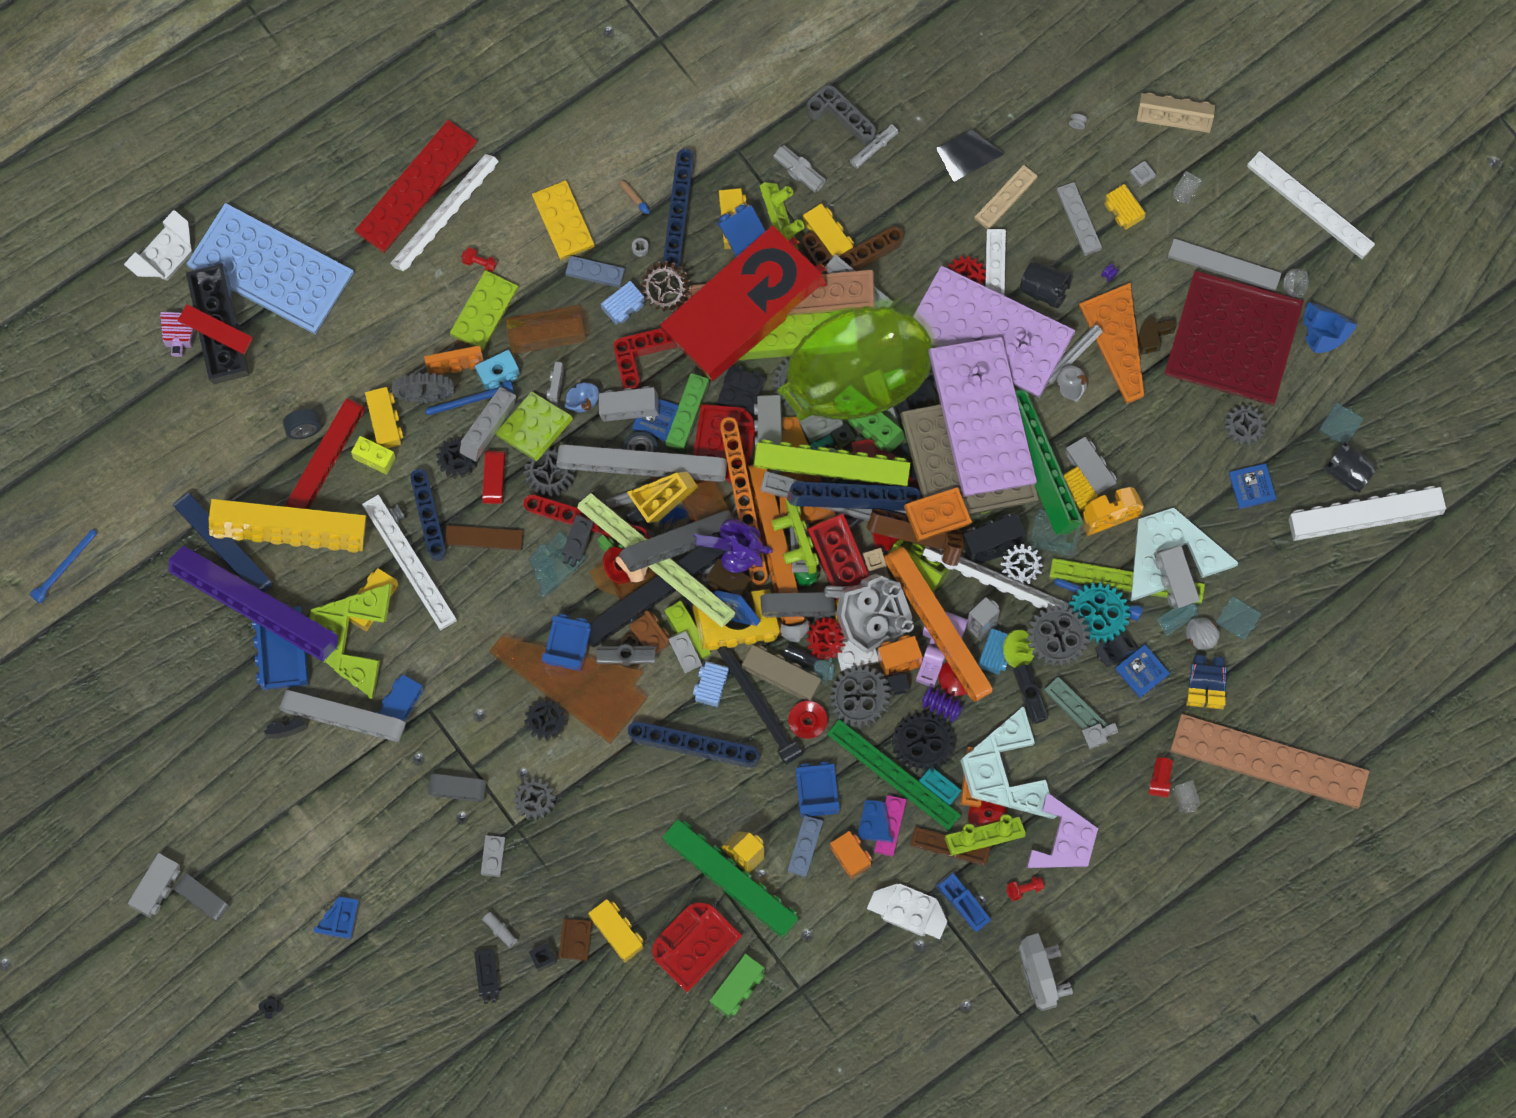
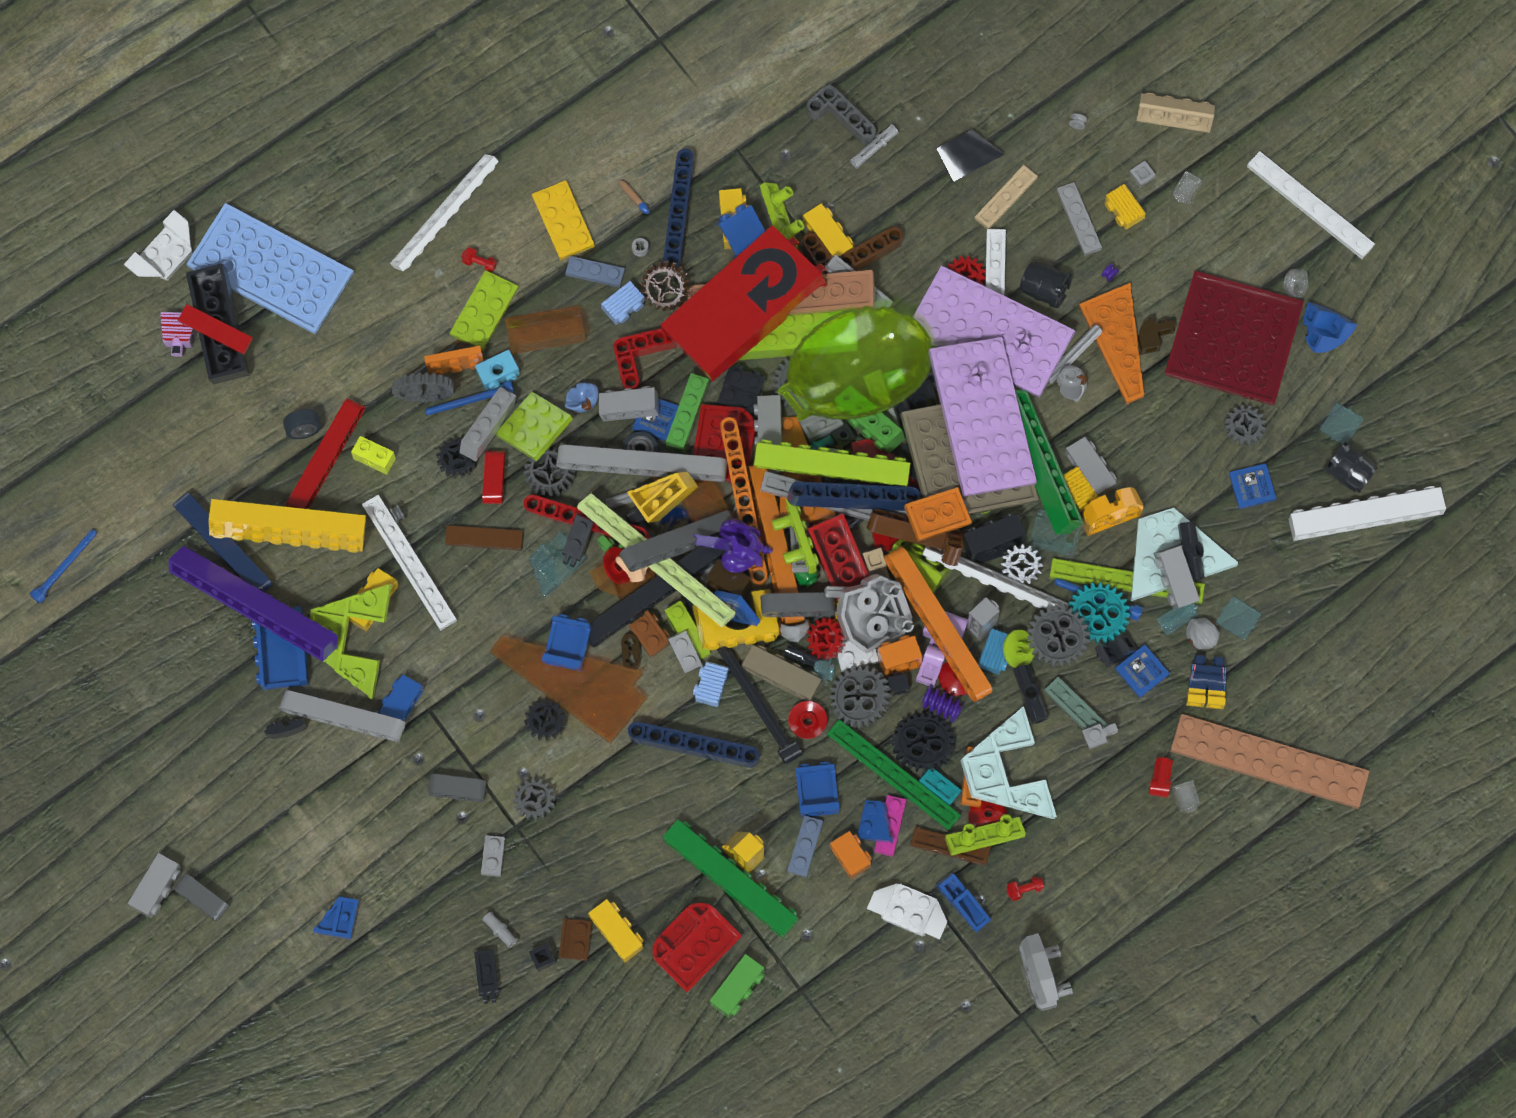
(271, 1001): black plate -> none
(384, 417): yellow brick -> none
(415, 186): red plate -> none
(428, 523): dark blue beam -> none
(556, 379): light grey plate -> none
(639, 655): dark grey piece -> none
(799, 169): light grey piece -> none
(1072, 840): lavender wing -> none
(1192, 549): none -> black piece
(1224, 265): light grey tile -> none

